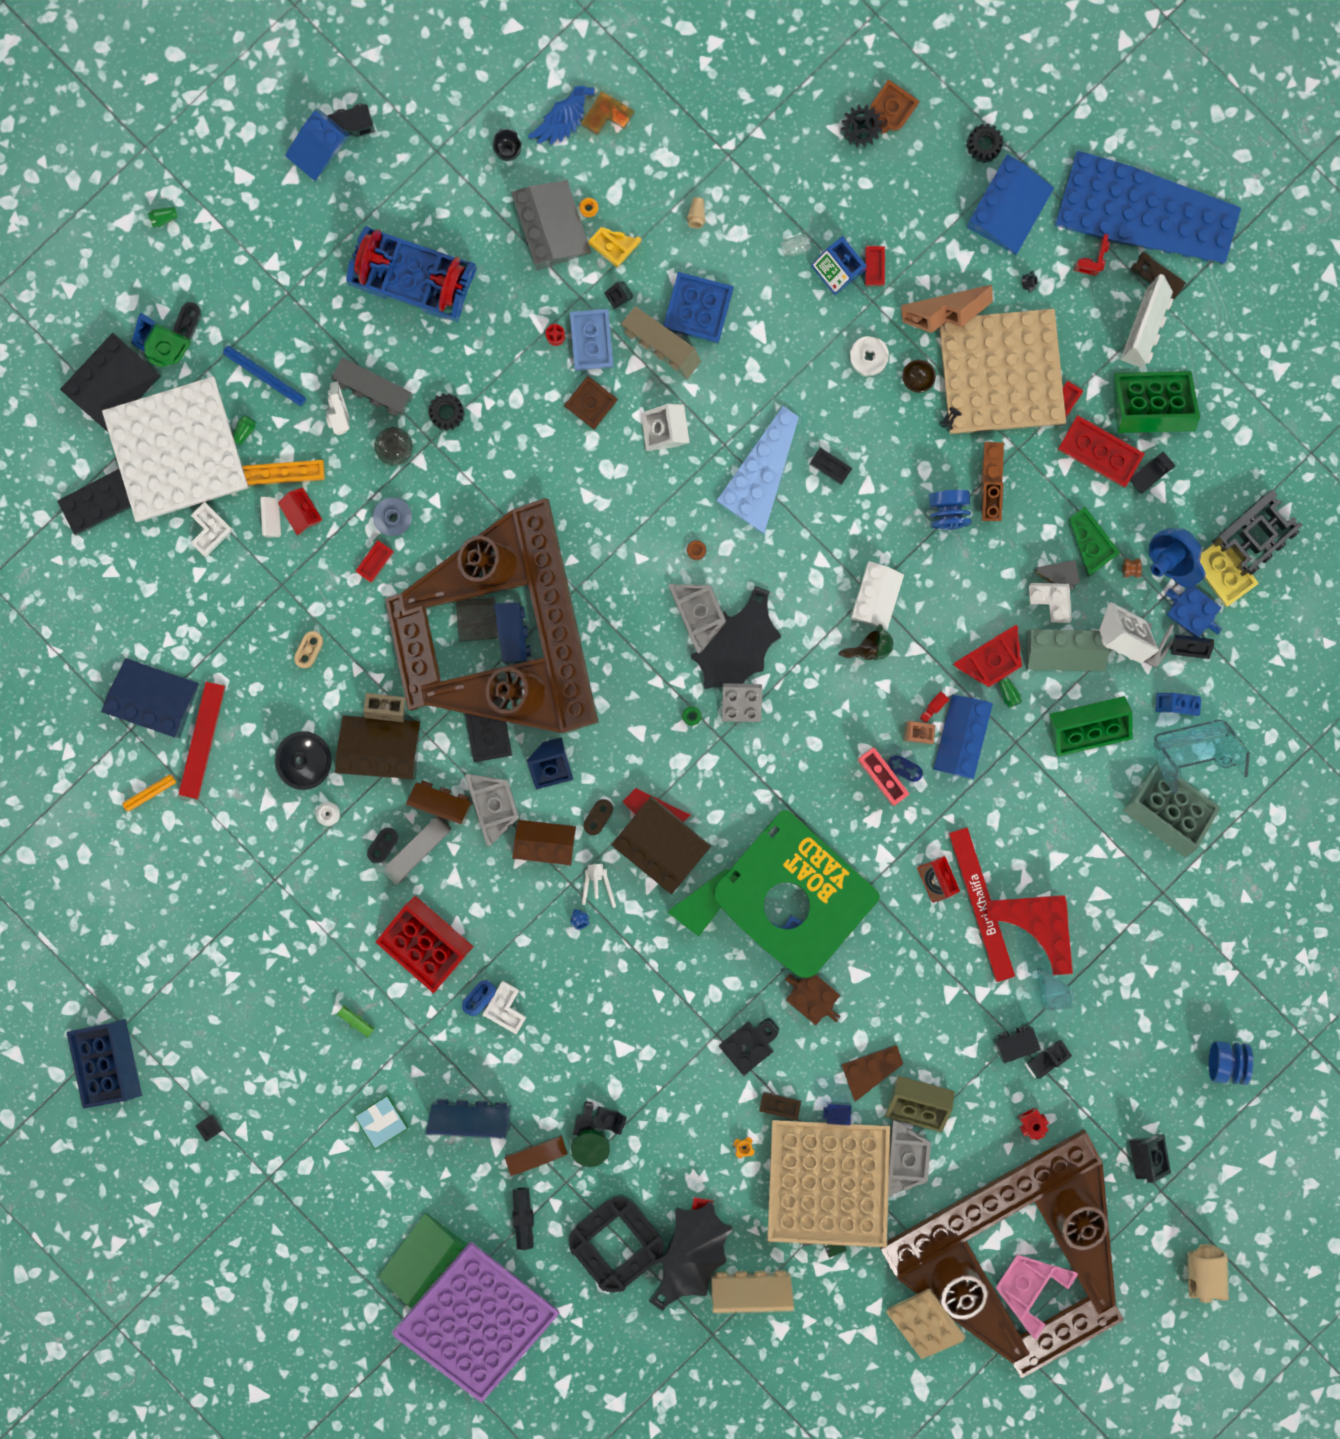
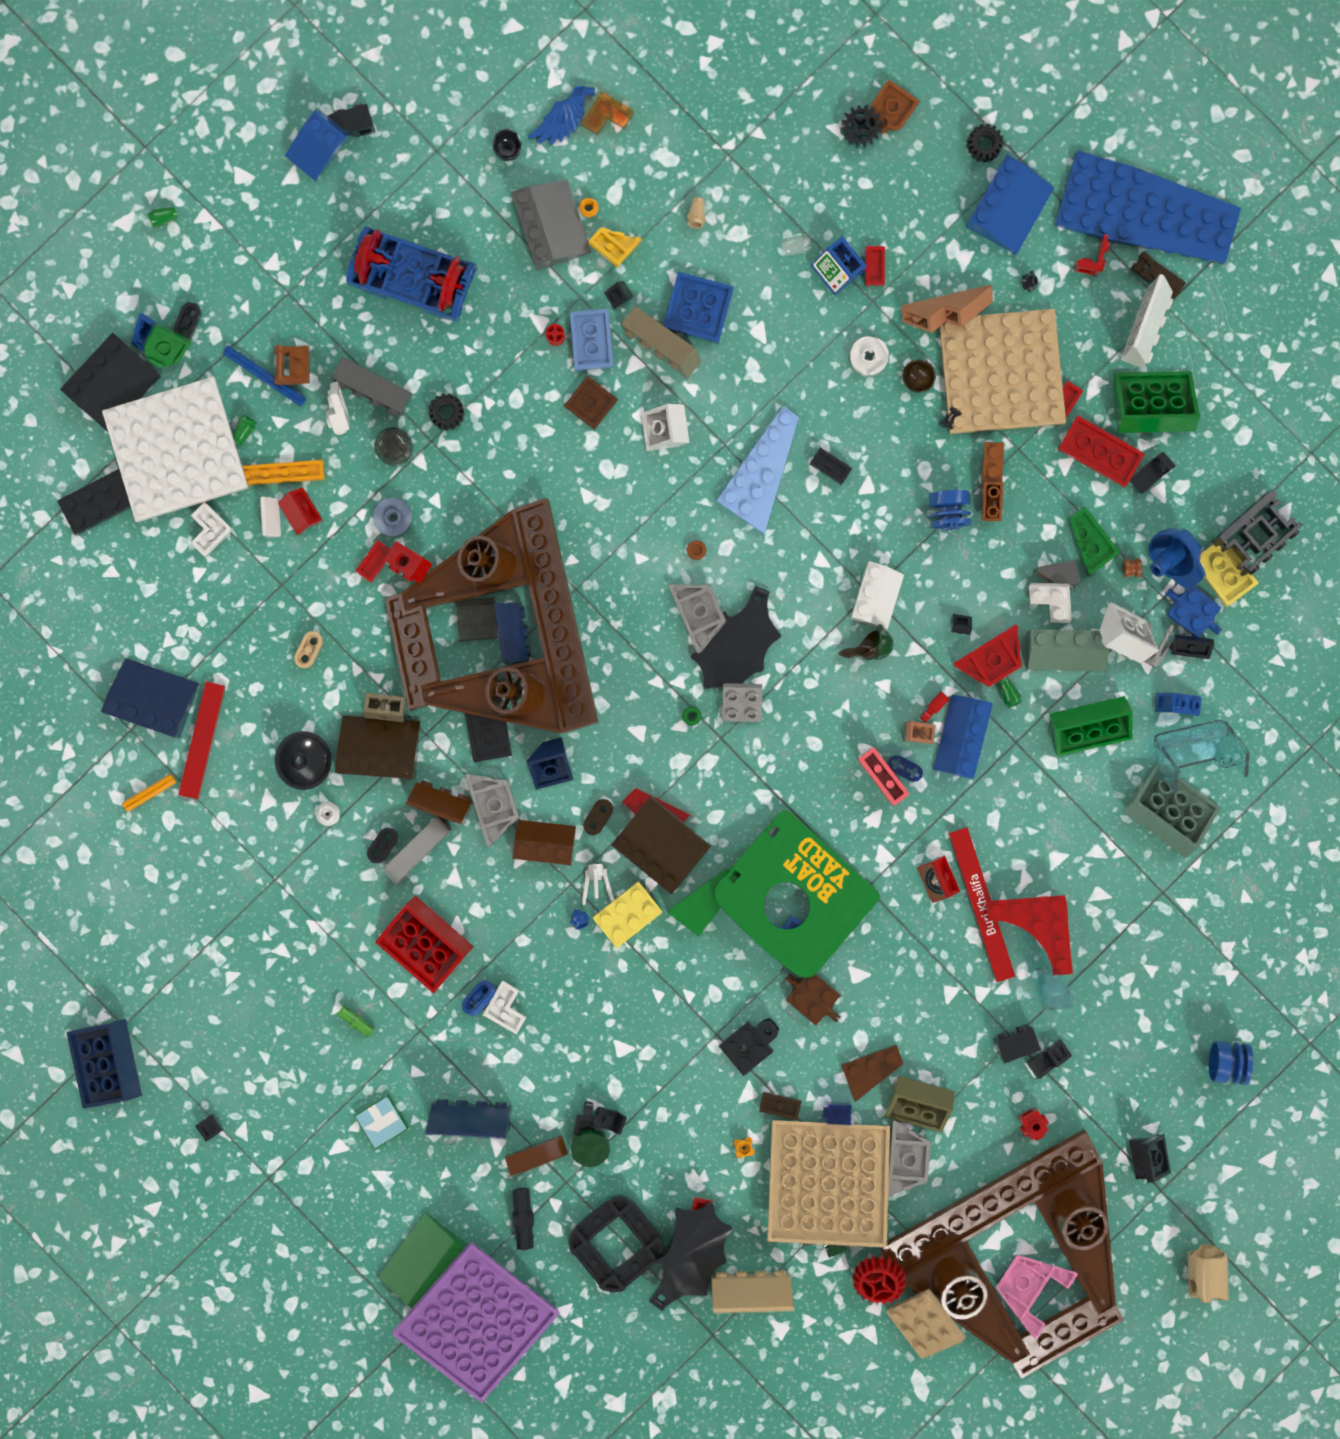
(298, 365): none -> dark orange plate
(401, 555): none -> red brick
(627, 914): none -> light yellow plate
(879, 1280): none -> red gear
(961, 624): none -> black plate

